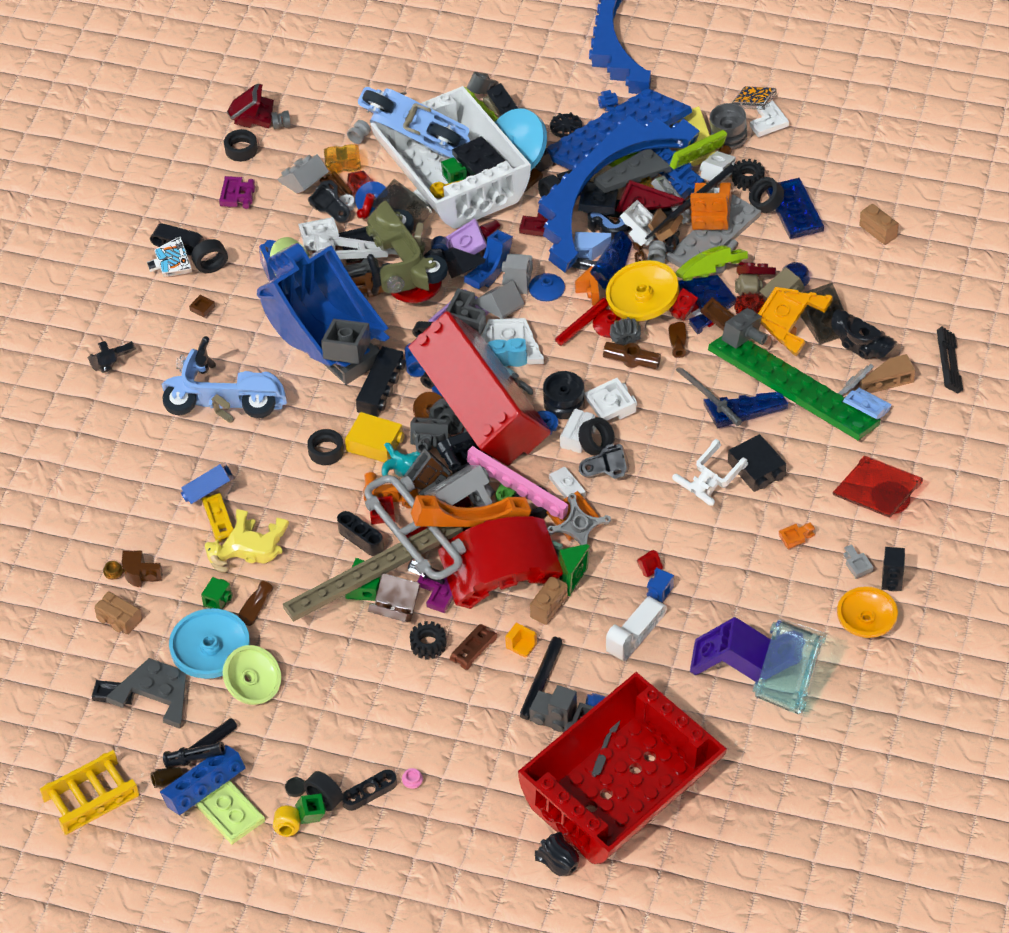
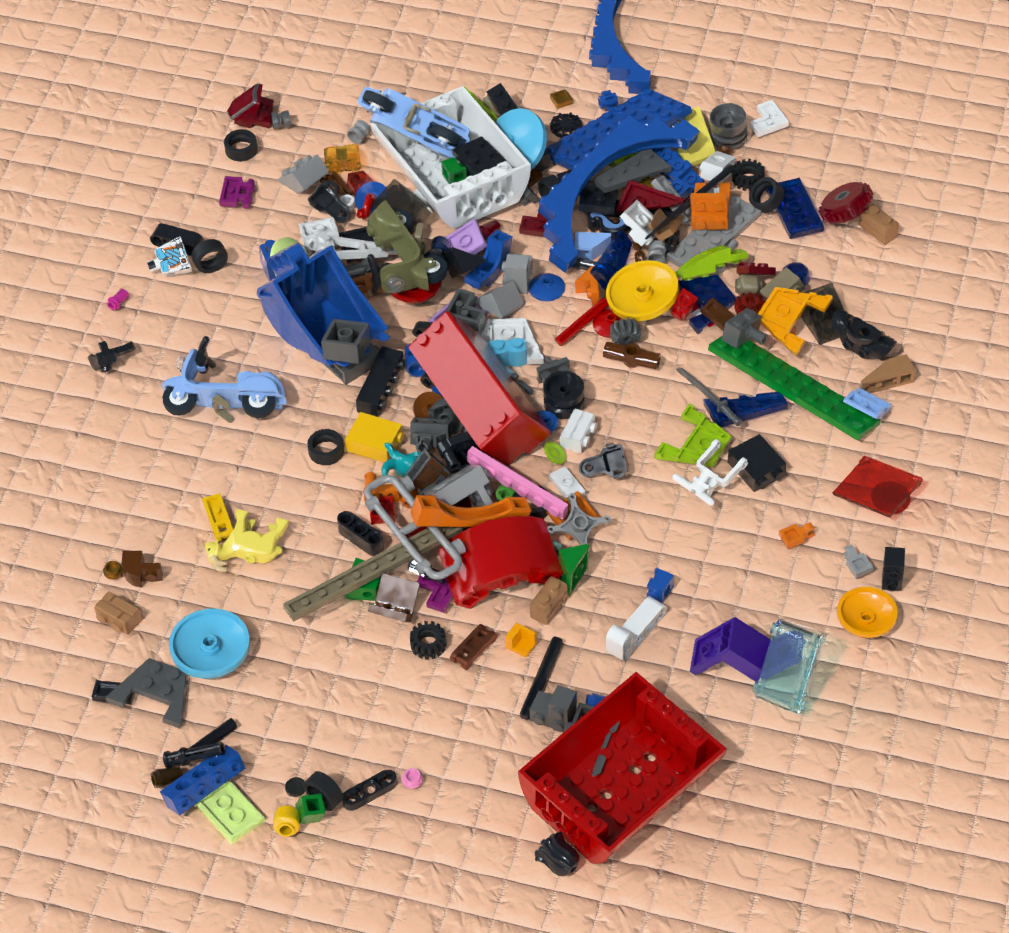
(99, 806): yellow fence -> none
(115, 301): none -> dark pink pin
(202, 306): reddish brown plate -> none
(207, 483): slope -> none
(216, 594): green brick -> none
(255, 603): reddish brown piece -> none
(261, 670): yellowish green dish -> none
(437, 189): yellow plate -> none
(481, 83): dark grey piece -> none
(528, 195): none -> dark grey tile
(550, 367): none -> dark grey hips
(555, 453): none -> lime piece
(561, 98): none -> pearl gold tile
(585, 435): black tyre -> none
(611, 400): white plate -> none
(649, 562): red tile -> none
(677, 338): reddish brown piece -> none
(697, 442): none -> lime wing
(698, 149): lime tile -> none
(755, 97): tile -> none
(846, 202): none -> dark red gear
(854, 380): light grey piece -> none
(951, 377): black container -> none

